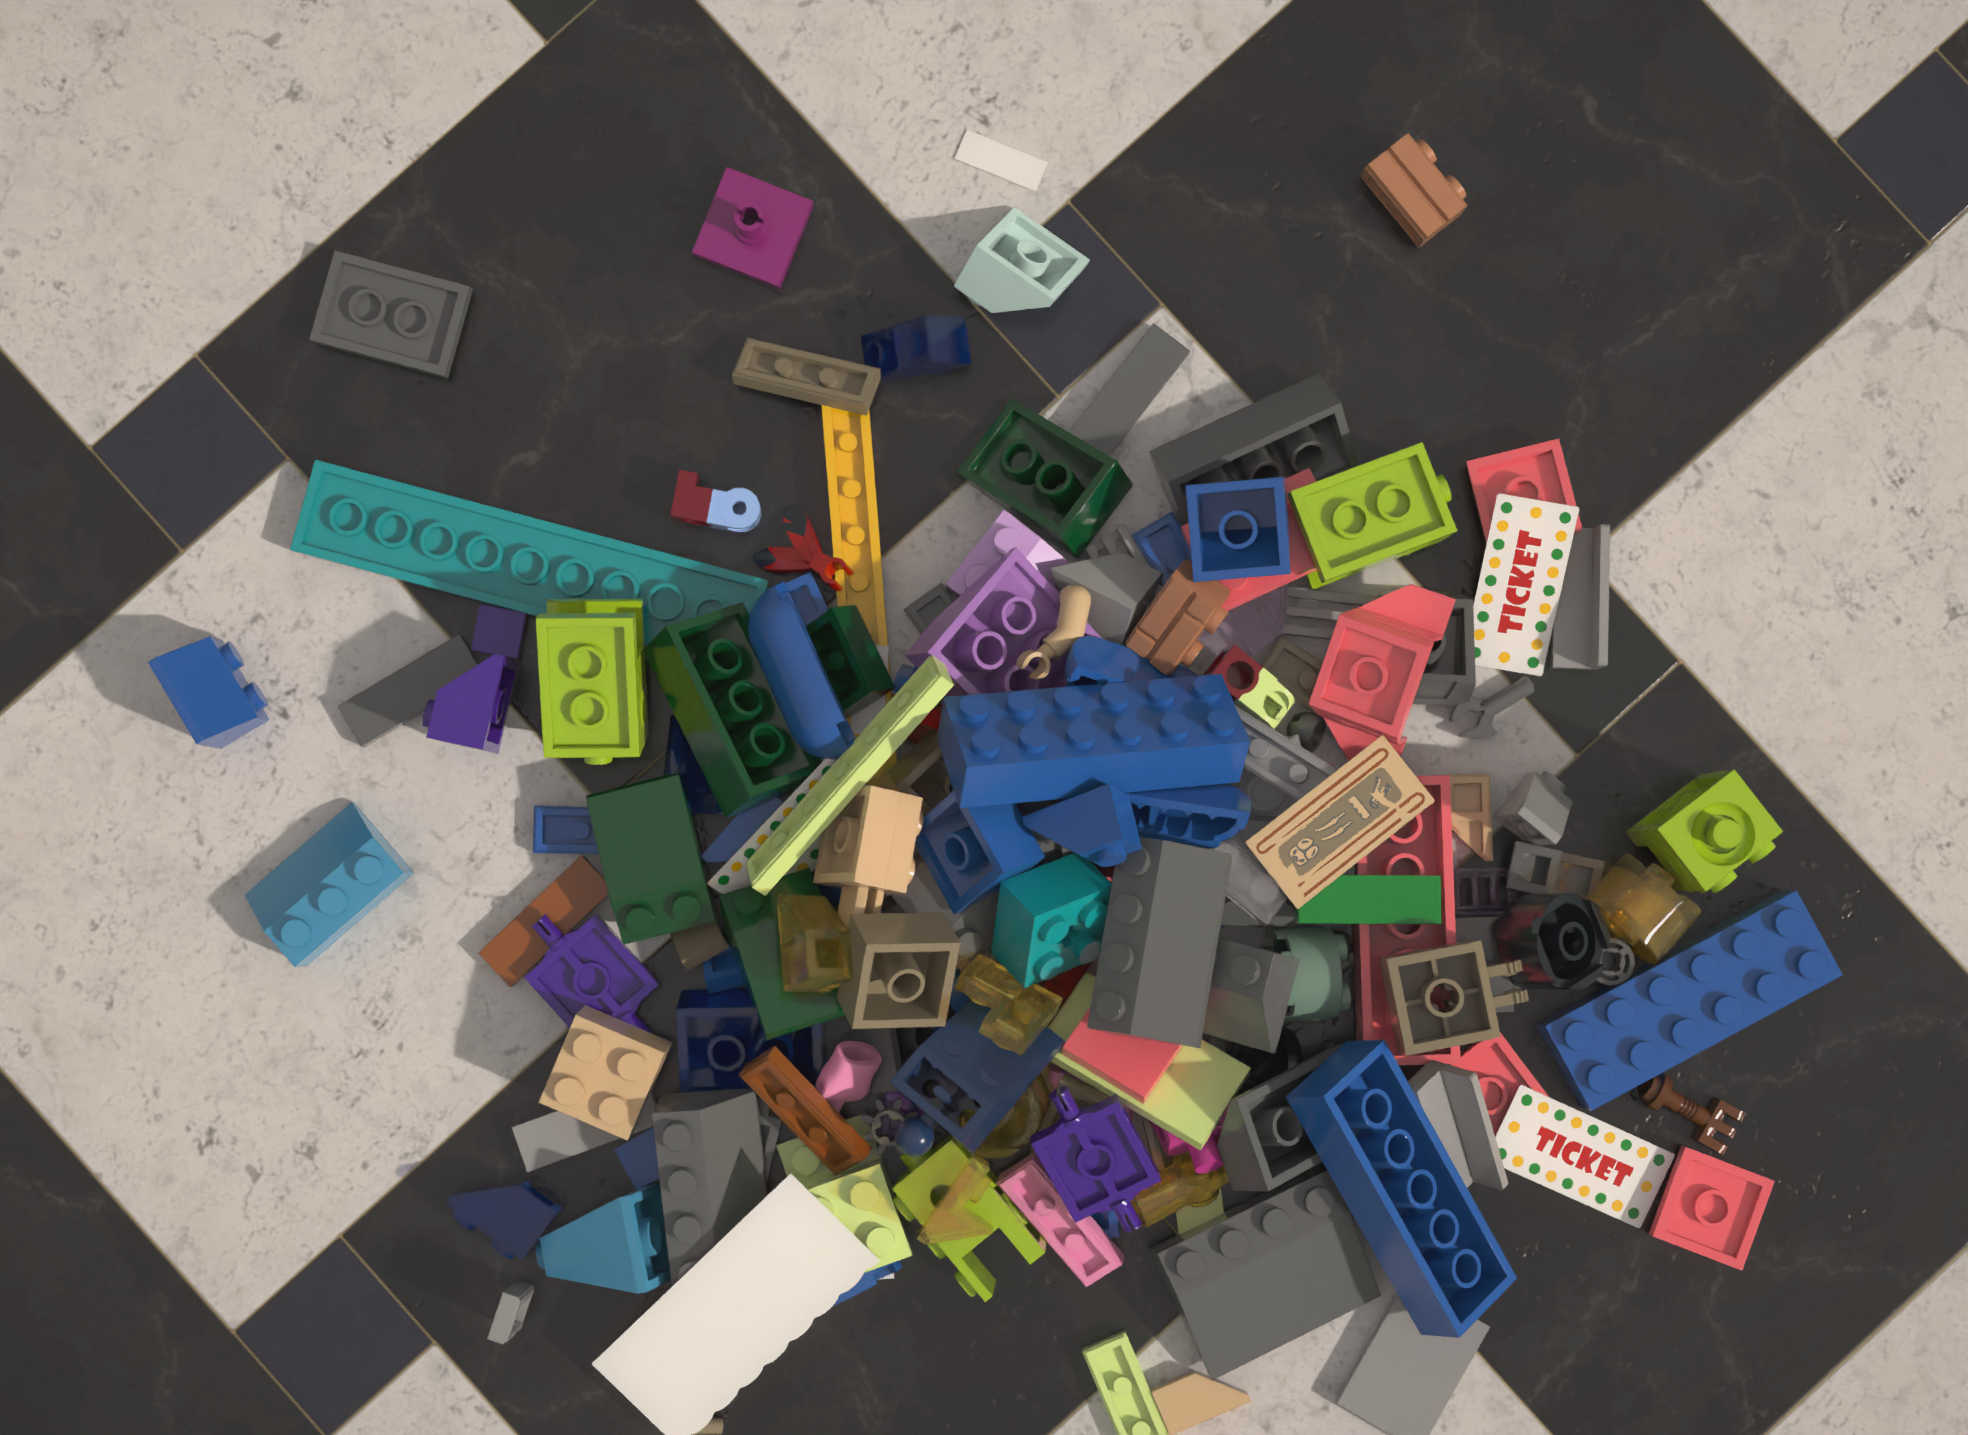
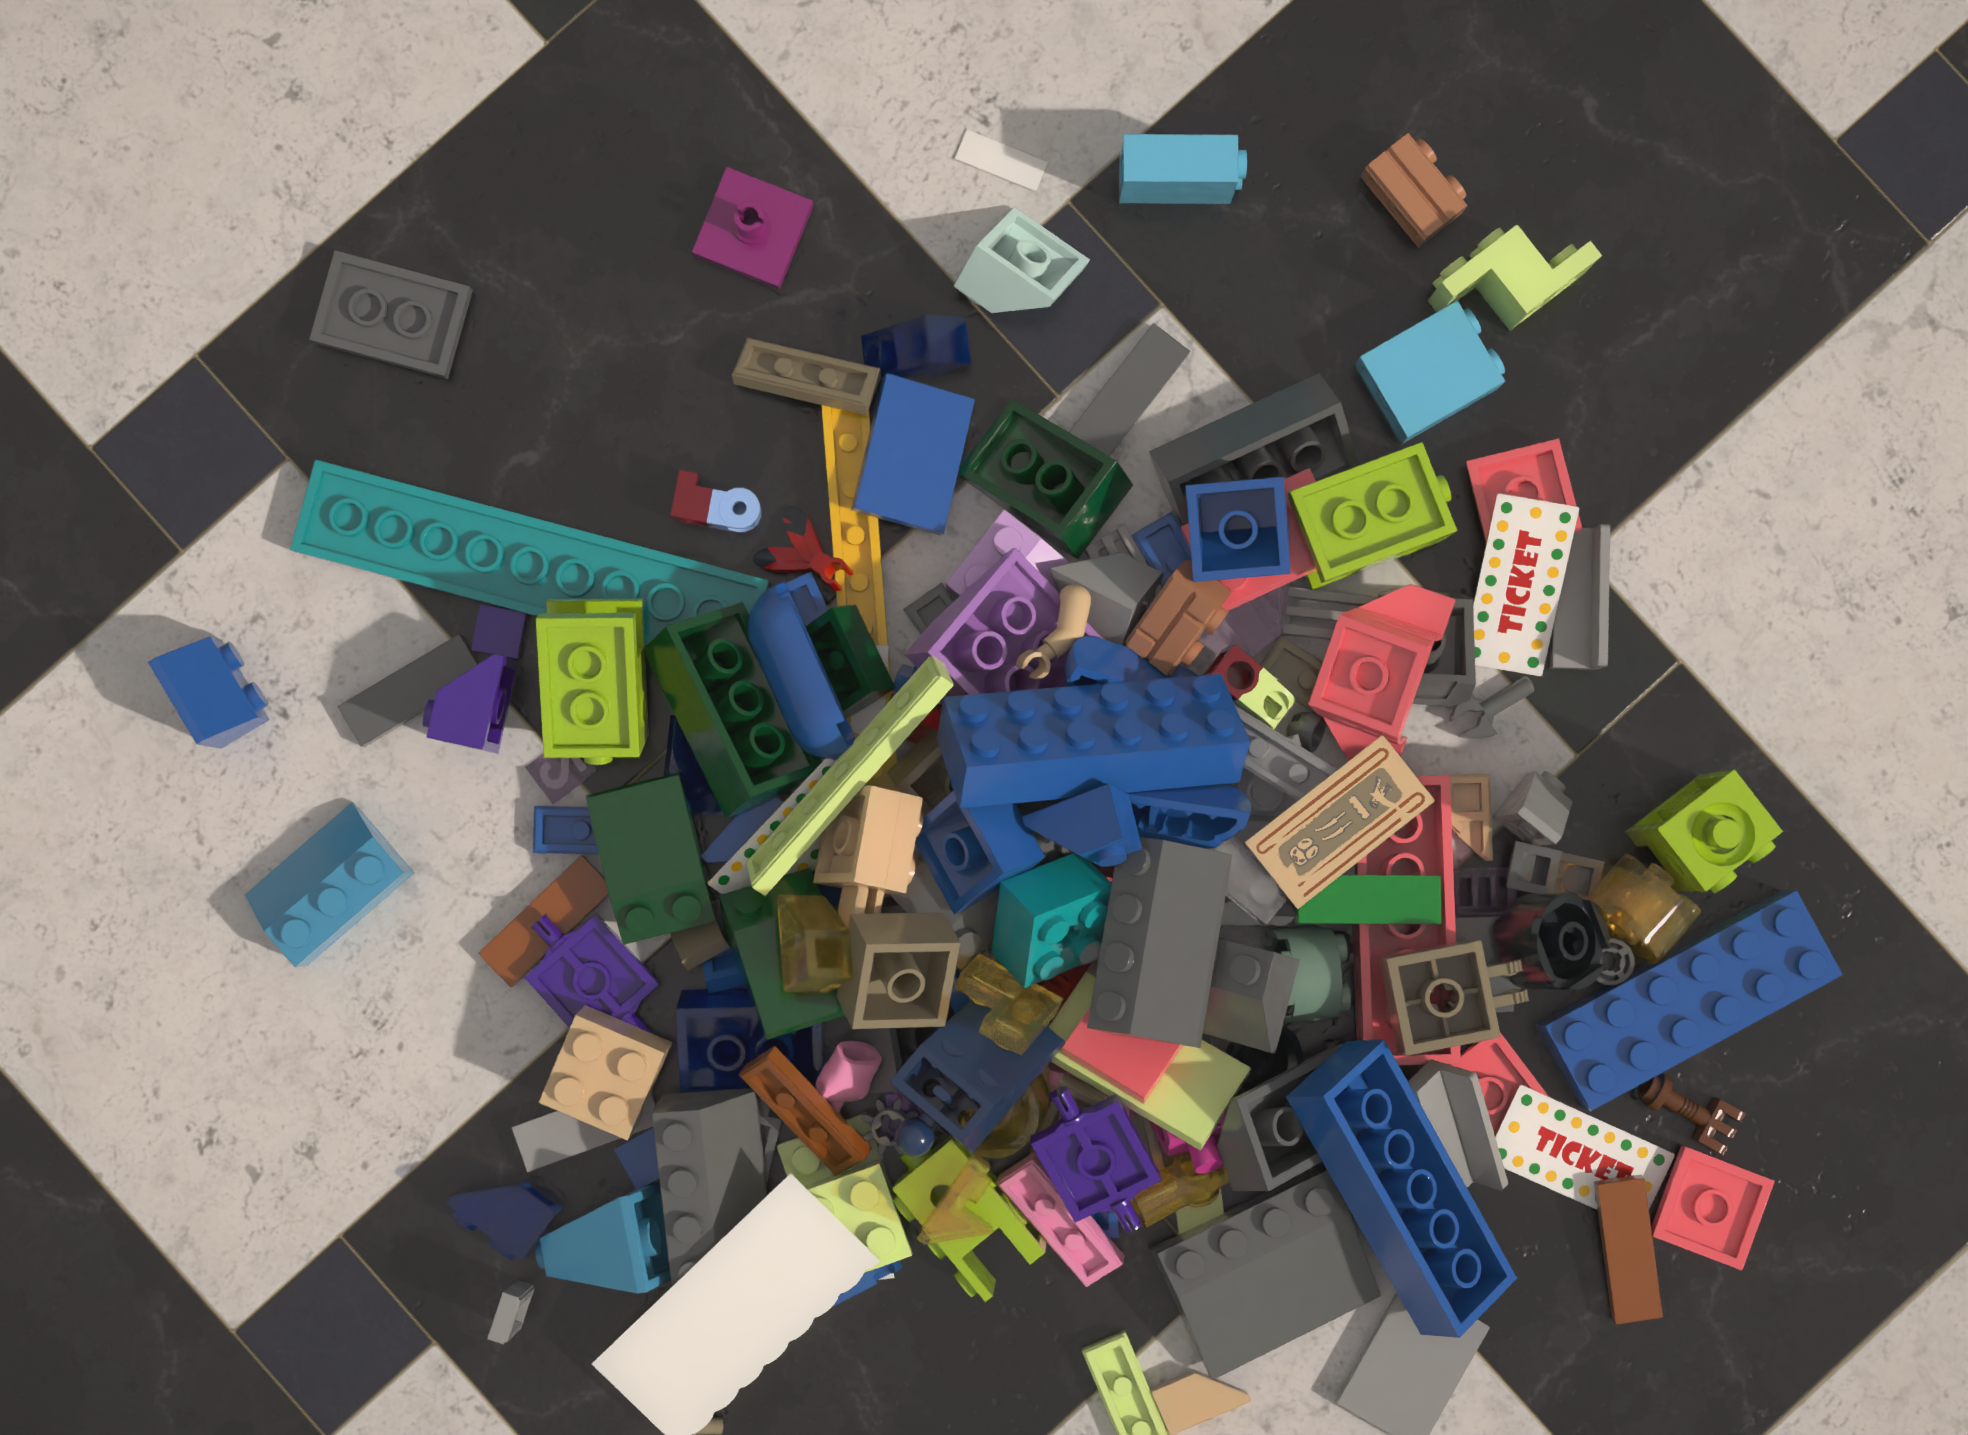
(559, 775): none -> clear purple sticker
(913, 454): none -> blue tile
(1180, 168): none -> medium azure brick
(1431, 371): none -> medium azure brick
(1512, 275): none -> yellowish green bracket
(1628, 1249): none -> dark orange tile

